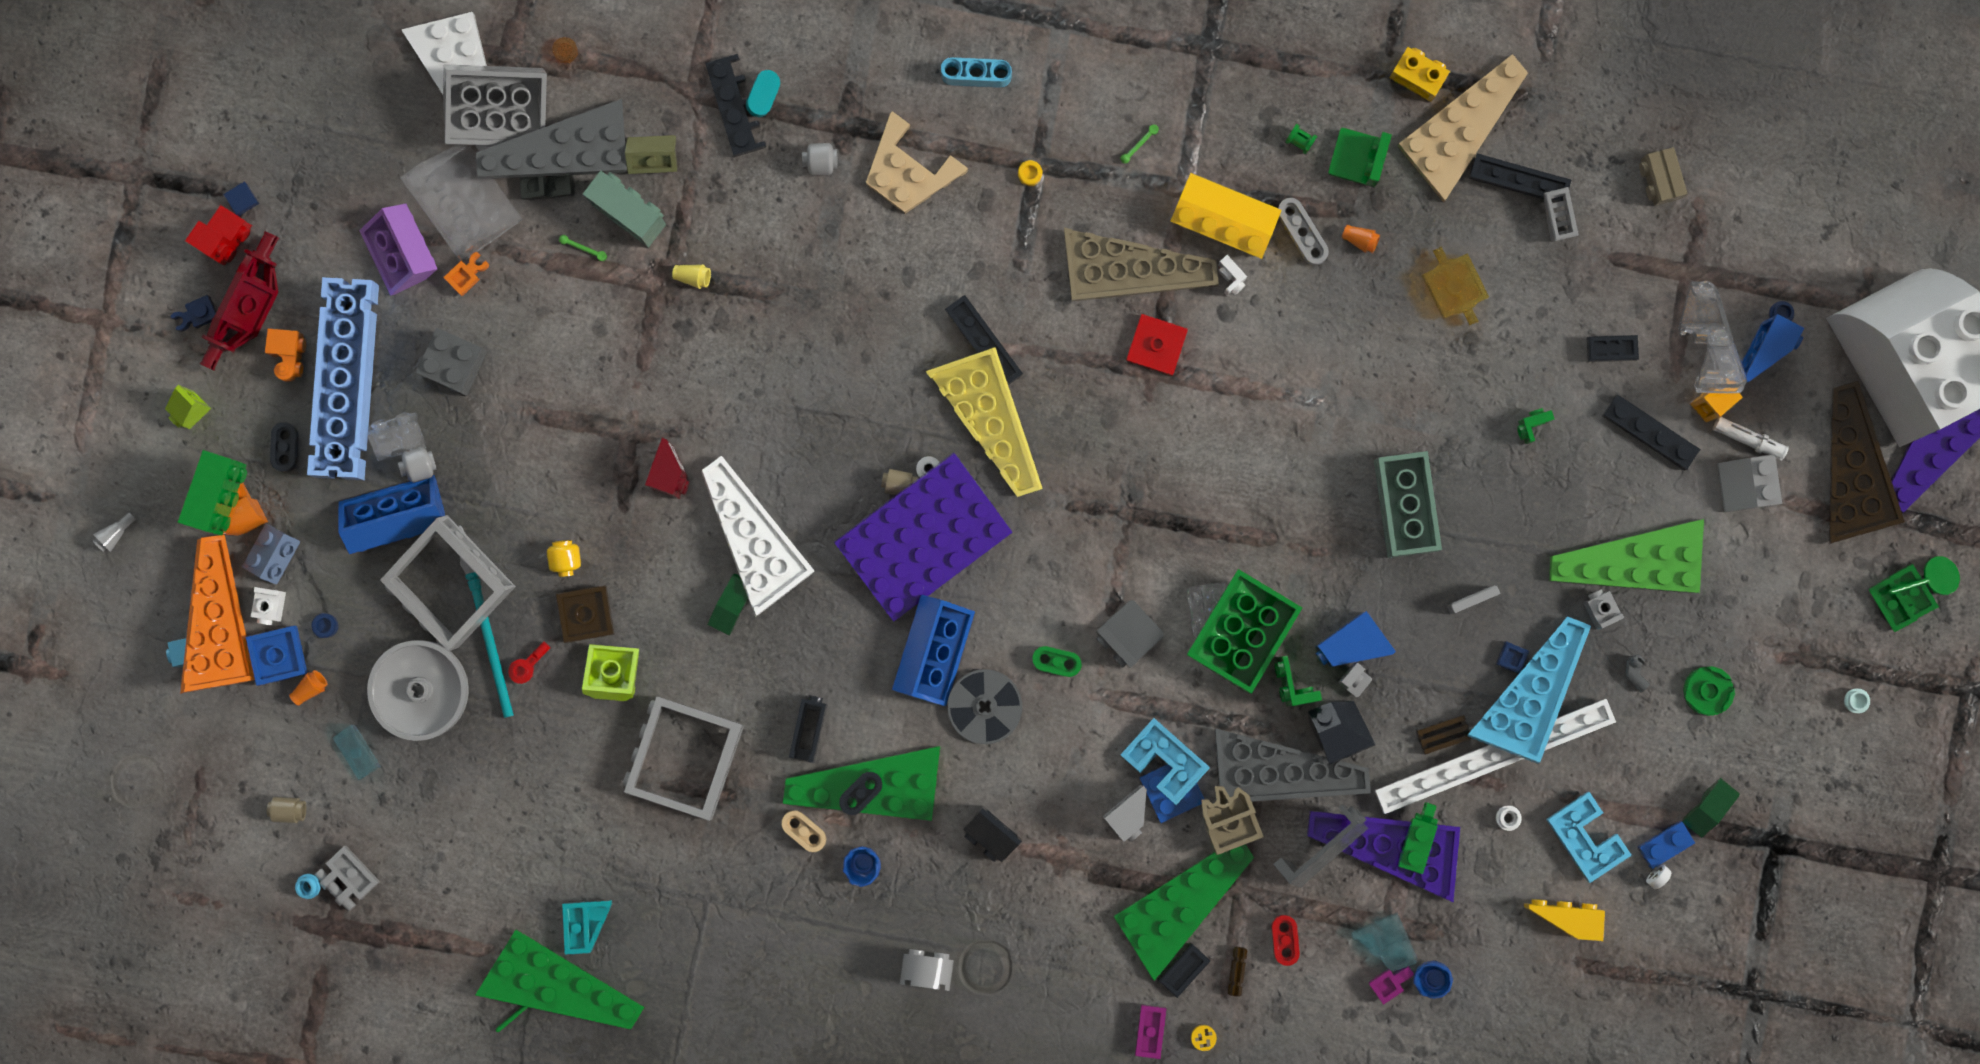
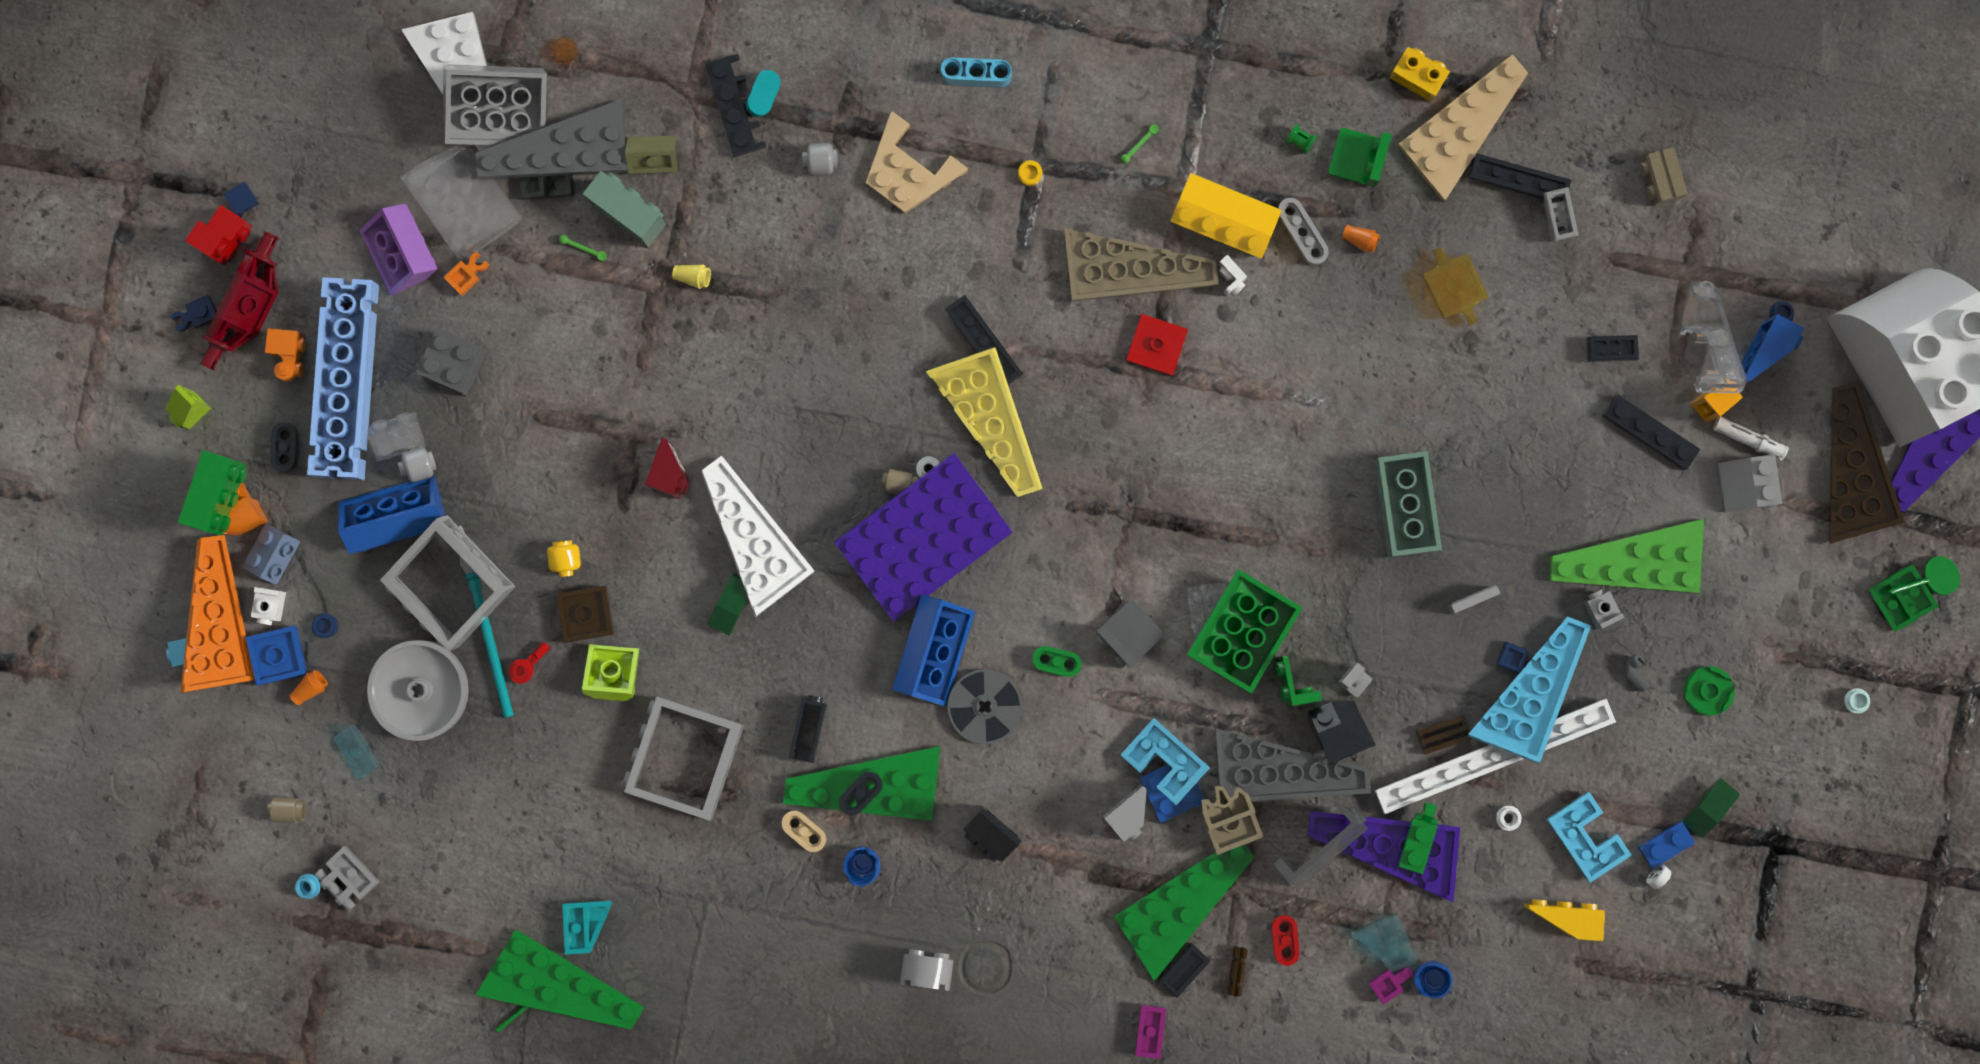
(109, 536): light grey cone -> none
(1203, 1037): yellow tile -> none
(1354, 643): blue slope -> none
(1536, 418): green bracket -> none

